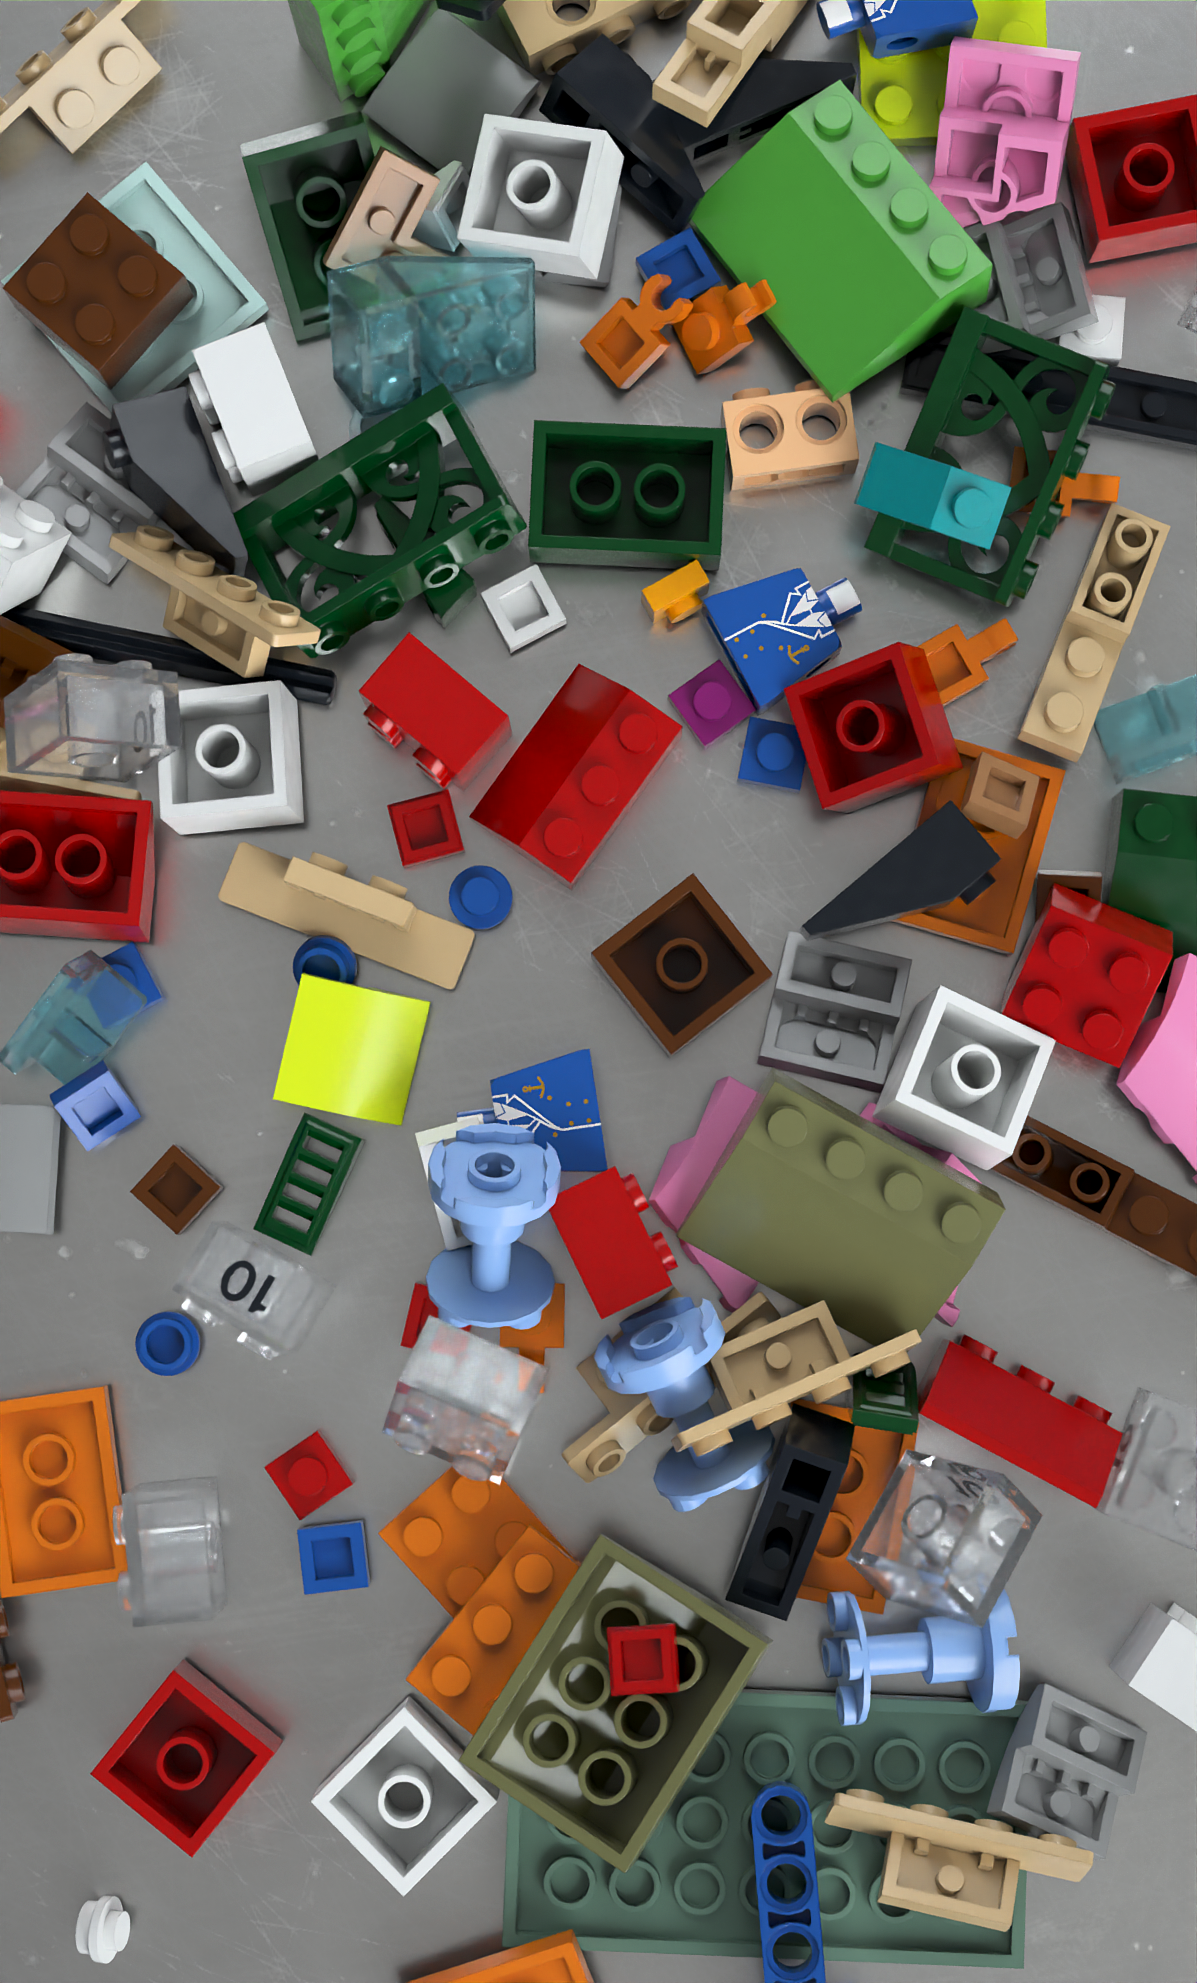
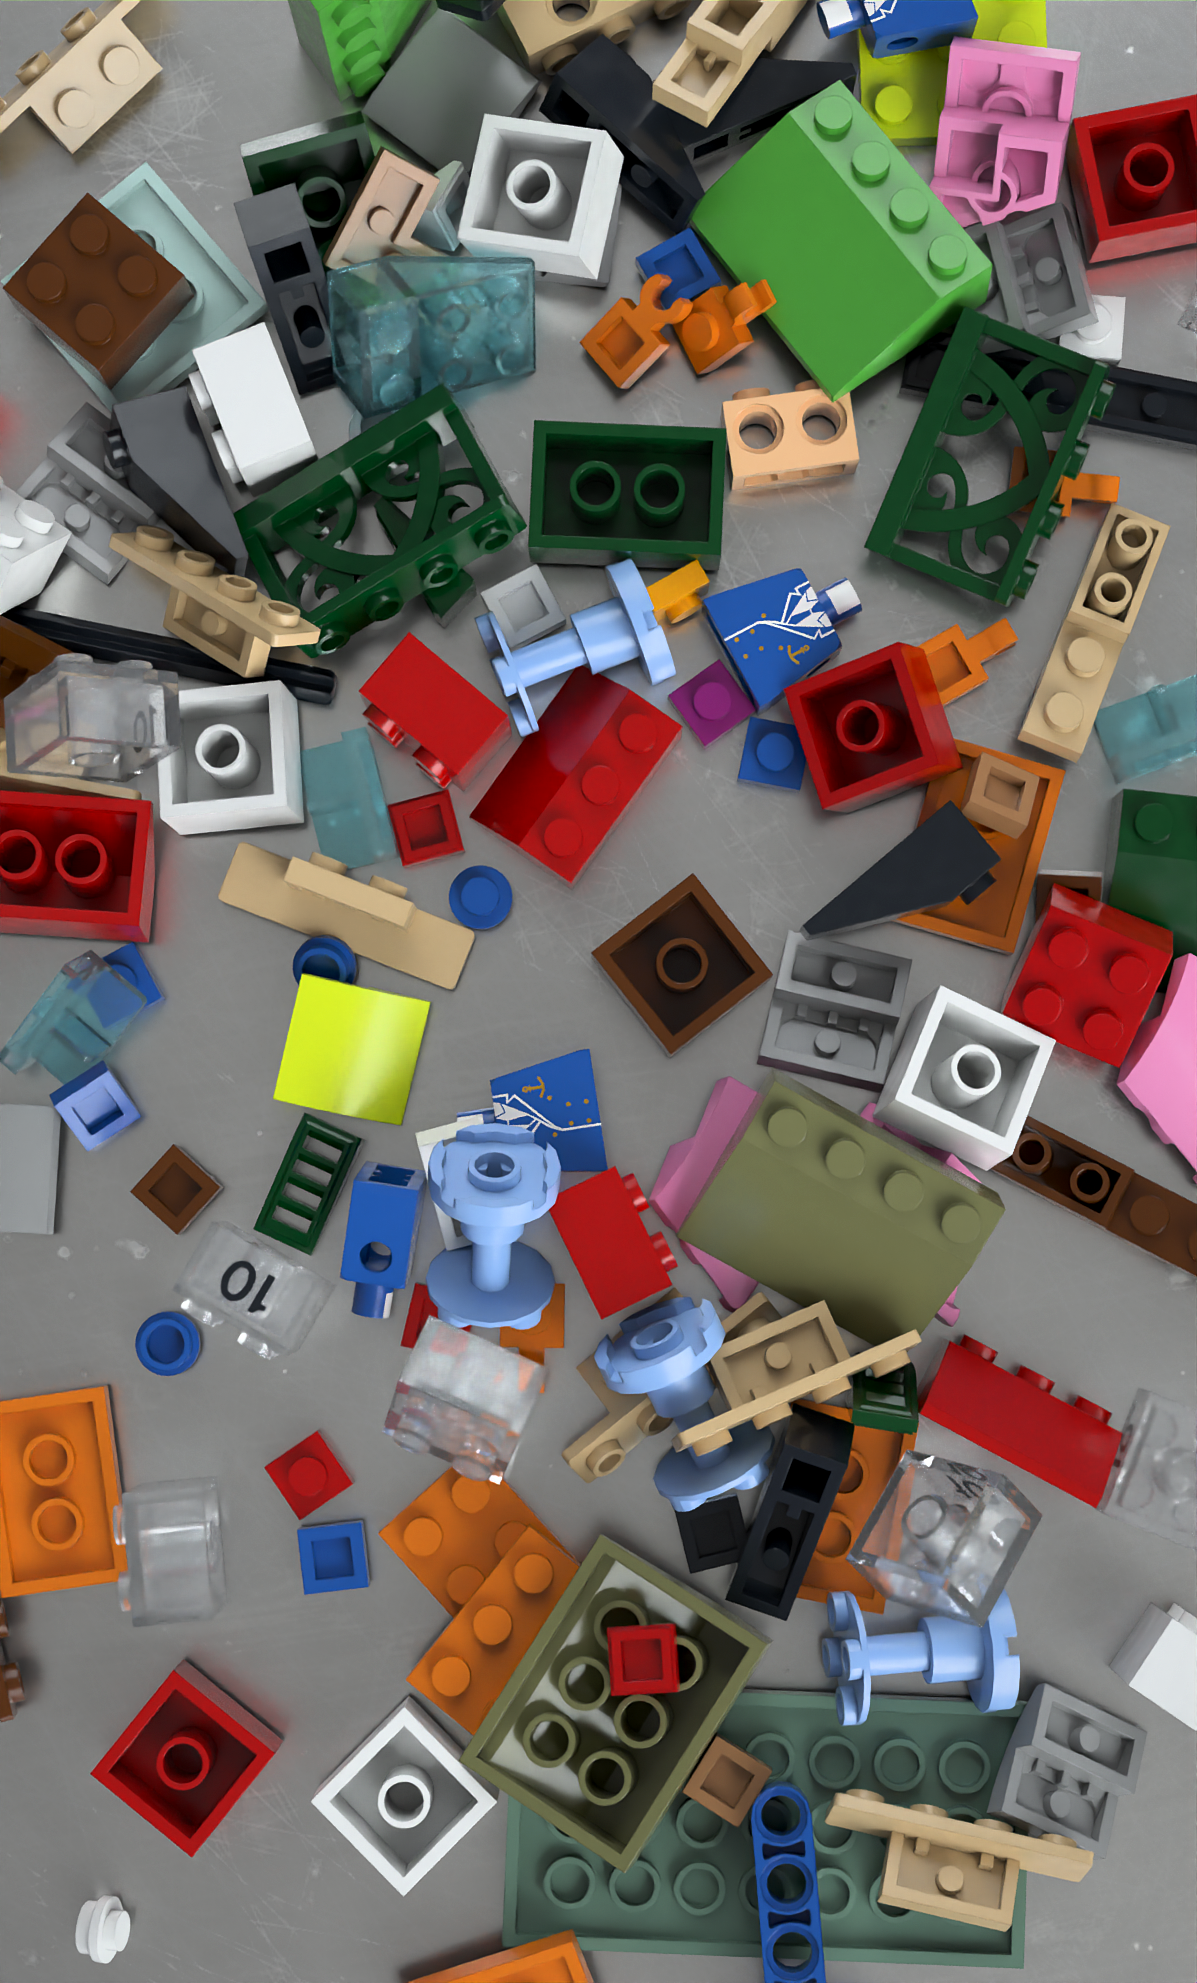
(291, 282): none -> black slope
(348, 801): none -> clear light blue panel
(386, 1210): none -> blue torso
(599, 637): none -> light blue piece
(712, 1533): none -> black plate
(727, 1779): none -> medium nougat plate
(932, 495): teal slope -> none

